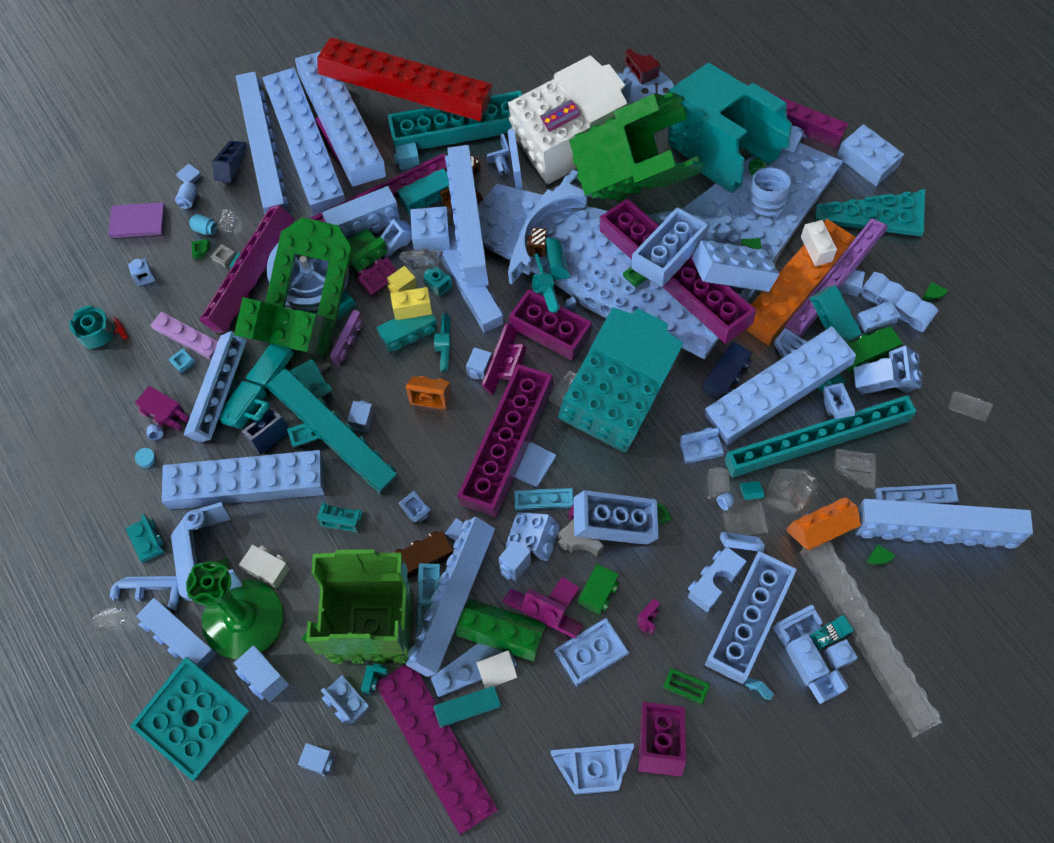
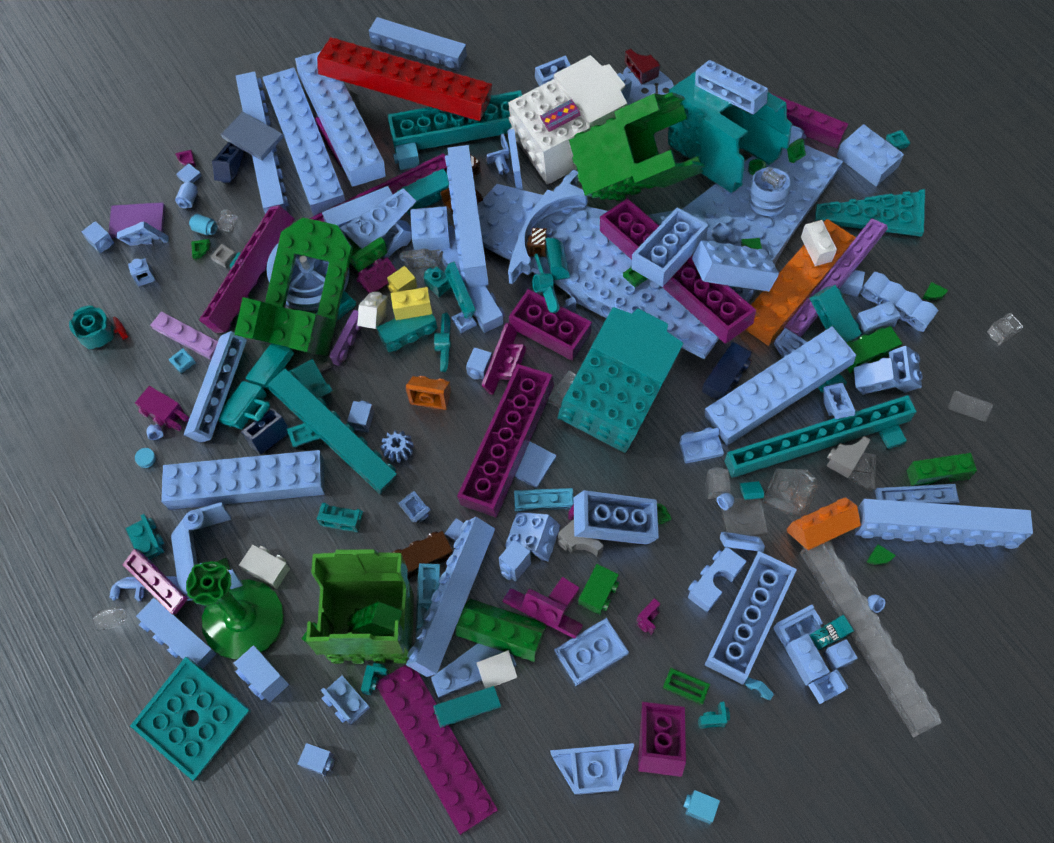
(97, 237): none -> light blue brick
(141, 234): none -> light blue wing
(155, 581): none -> tile
(186, 157): none -> magenta tile
(252, 135): none -> sand blue tile
(372, 310): none -> white brick
(374, 620): none -> green brick
(378, 219): none -> light blue wing
(404, 446): none -> light blue gear
(417, 43): none -> light blue brick
(460, 290): none -> teal tile
(462, 323): none -> light blue tile
(545, 72): none -> light blue brick
(701, 806): none -> medium azure brick
(711, 720): none -> teal bracket
(731, 87): none -> light blue brick
(773, 178): none -> clear bush
(796, 150): none -> green tile
(847, 456): none -> light grey arch
(876, 603): none -> light blue hinge
(892, 436): none -> teal tile
(898, 139): none -> teal tile
(954, 467): none -> green arch
(1005, 329): none -> clear brick

